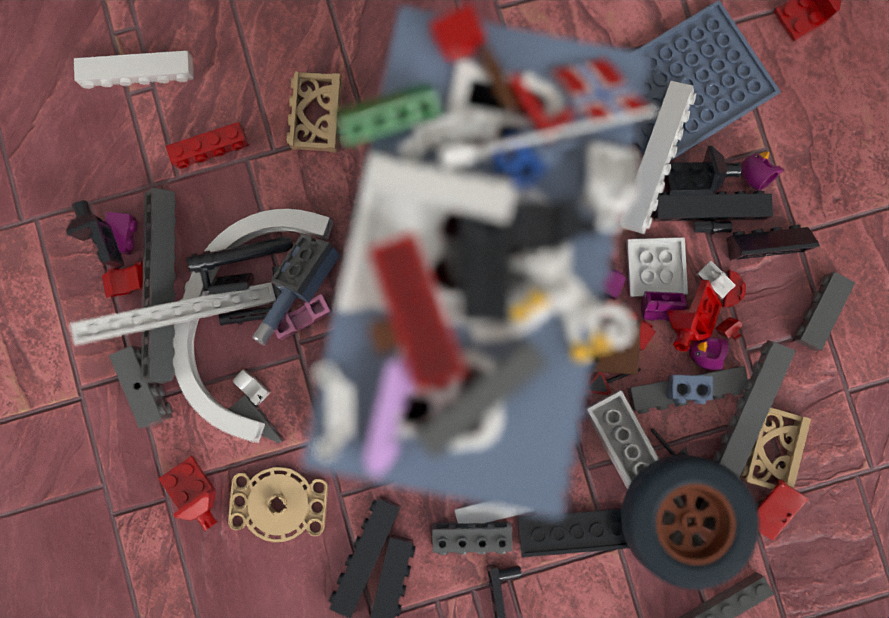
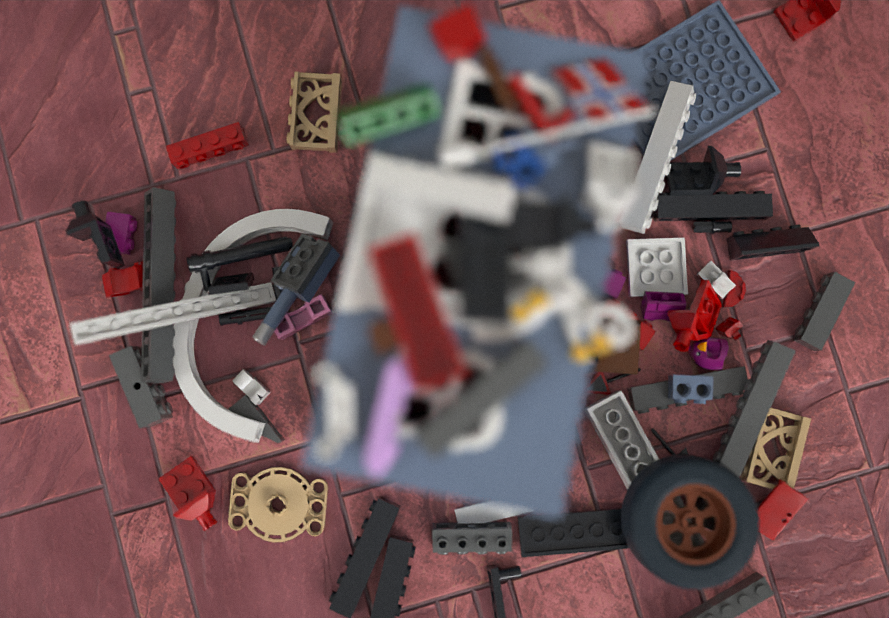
(133, 68): white brick -> none
(442, 132): white plate -> none
(759, 171): magenta piece -> none

